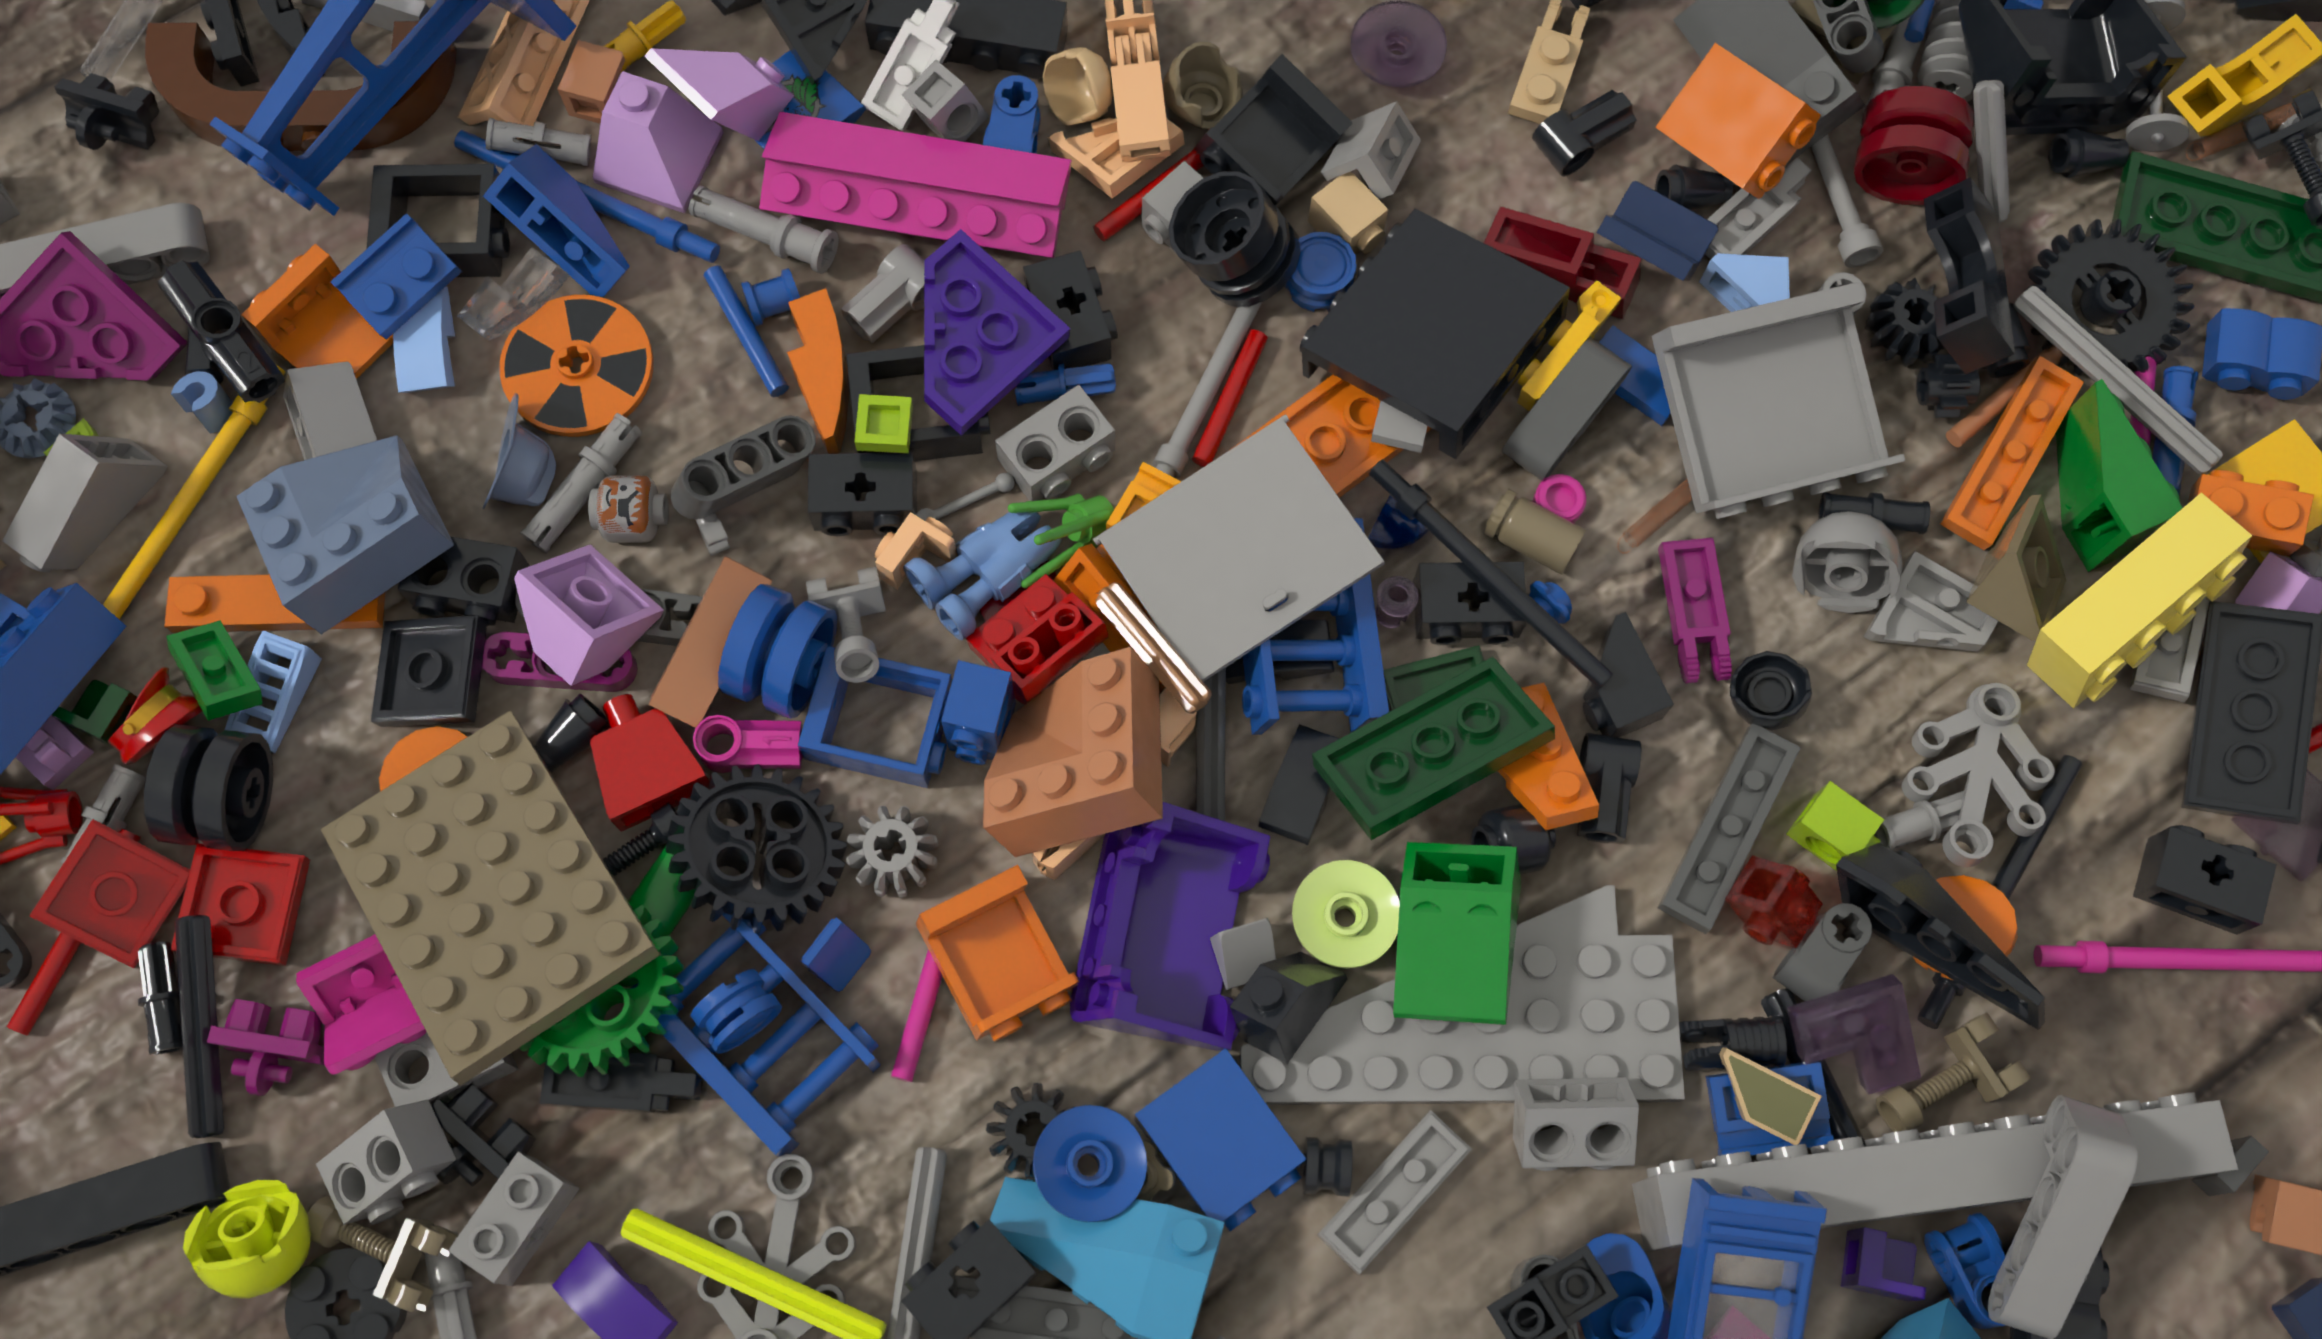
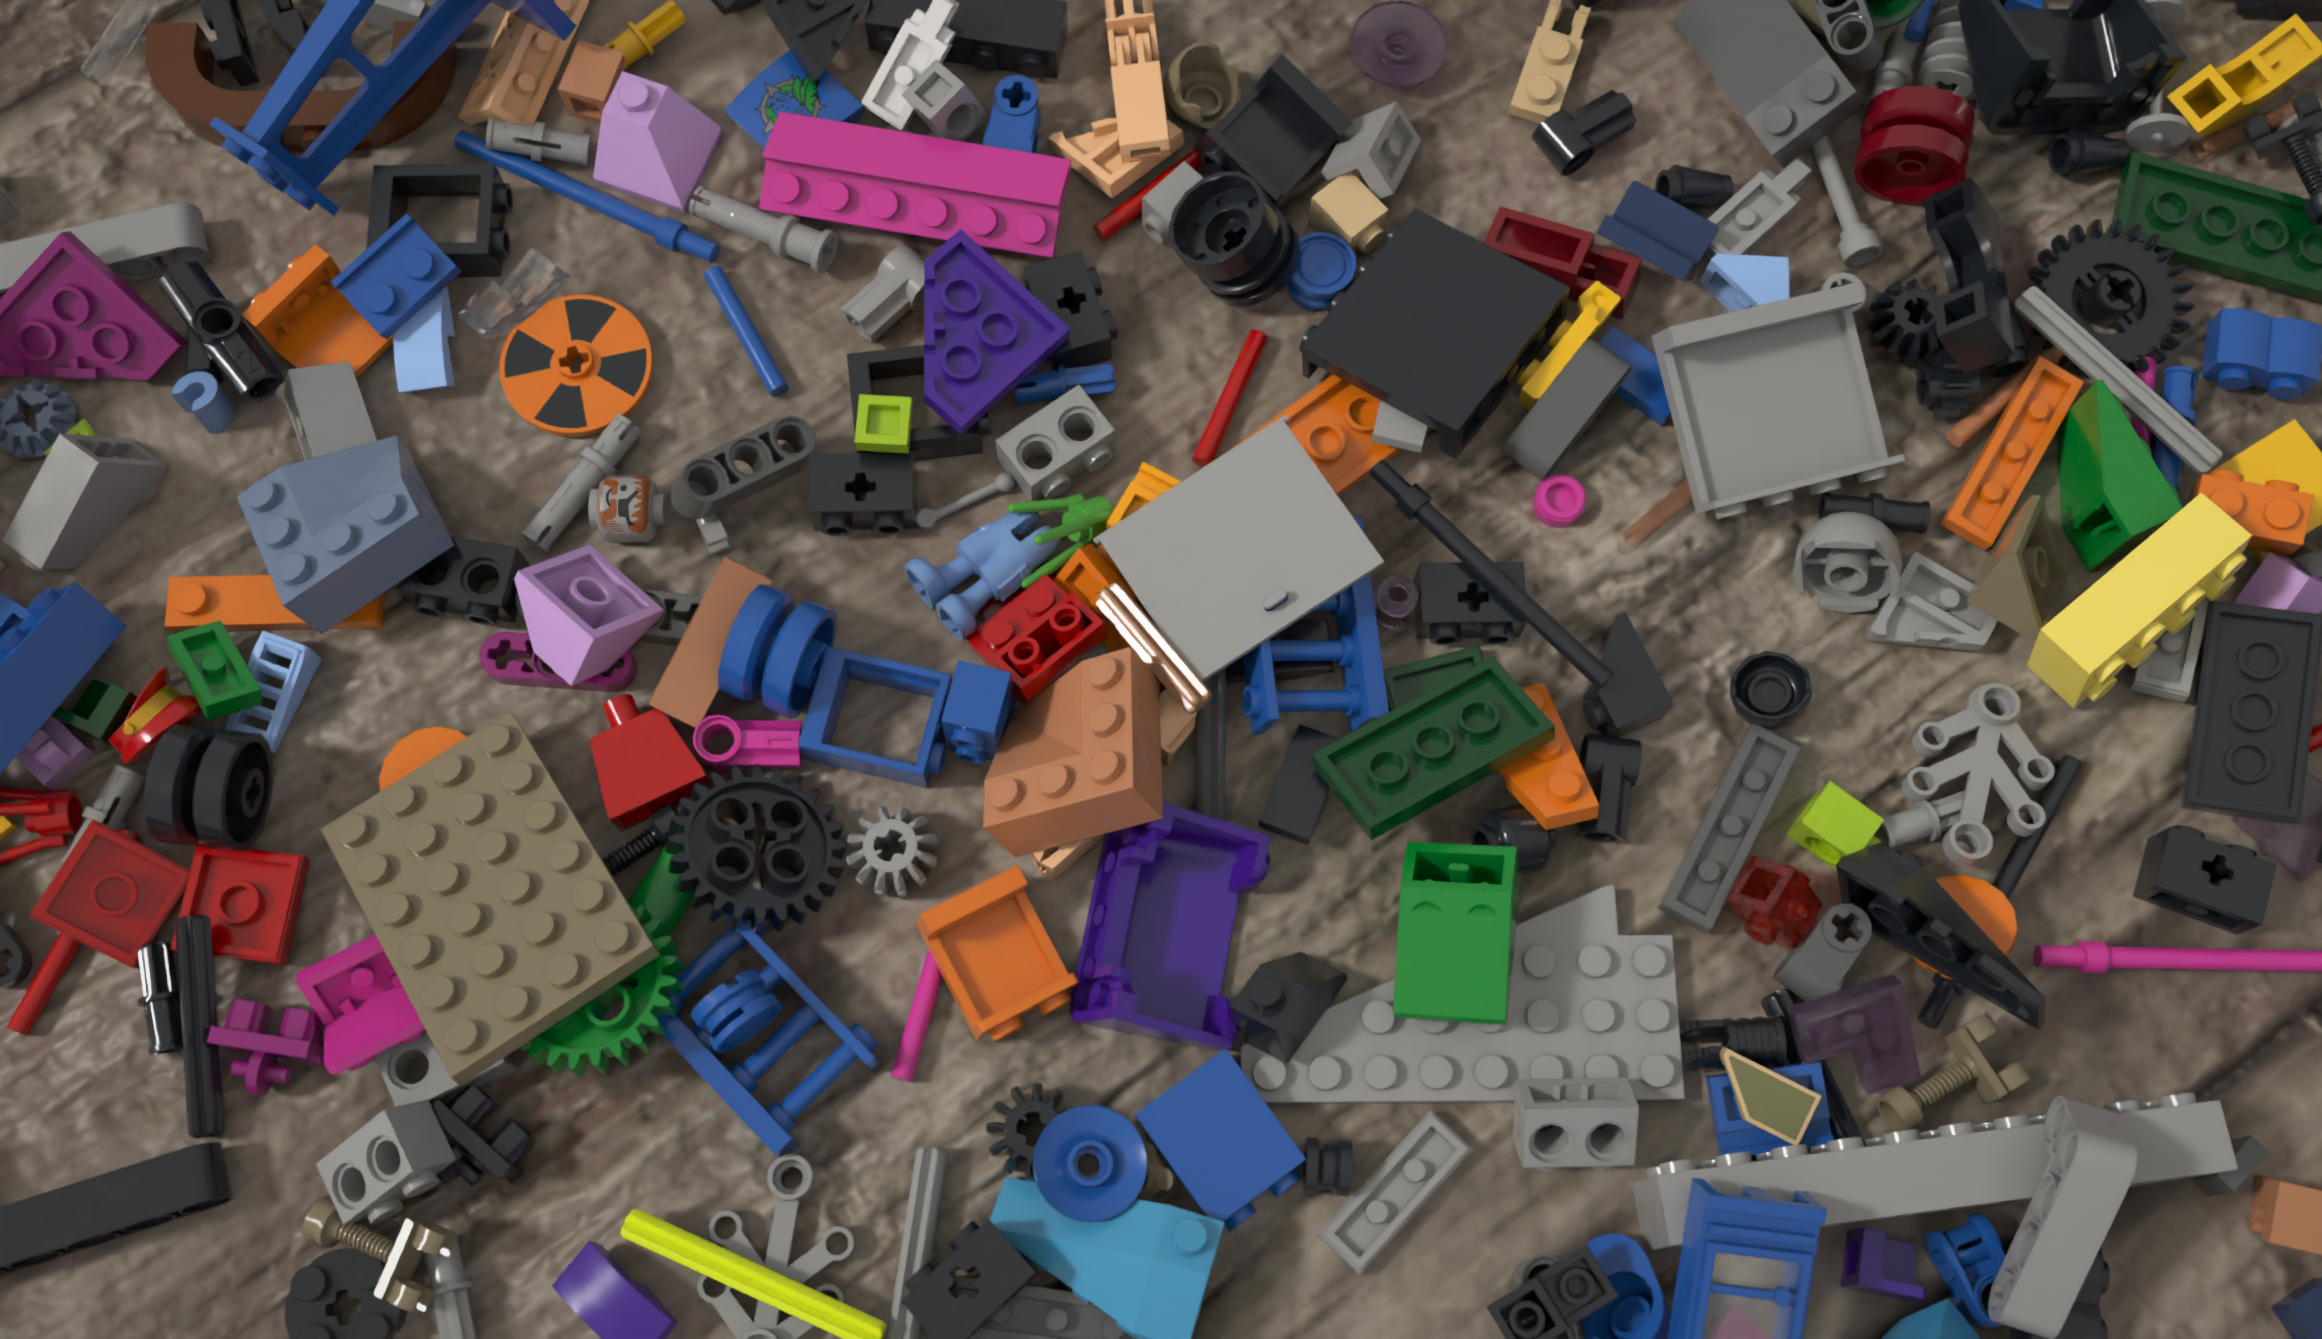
(103, 115): black hips -> none
(184, 503): yellow bar -> none
(249, 1240): neon yellow cylinder -> none
(429, 671): black plate -> none
(513, 1219): light grey brick -> none
(523, 464): sand blue piece -> none
(558, 219): blue slope -> none
(570, 731): black cone -> none
(639, 1087): black hinge -> none
(727, 86): lavender slope -> none
(770, 296): blue bush -> none
(821, 366): orange slope -> none
(836, 955): blue slope -> none
(855, 655): light grey bar -> none
(911, 542): light nougat bracket -> none
(1077, 85): tan hair -> none
(1172, 456): light grey bar -> none
(1242, 951): light grey slope -> none
(1349, 887): yellowish green dish -> none
(1394, 528): clear blue tile -> none
(1534, 531): dark tan piece -> none
(1552, 599): blue plate -> none
(1696, 605): magenta hinge -> none
(1739, 121): orange panel -> none
(1992, 145): light grey axle -> none

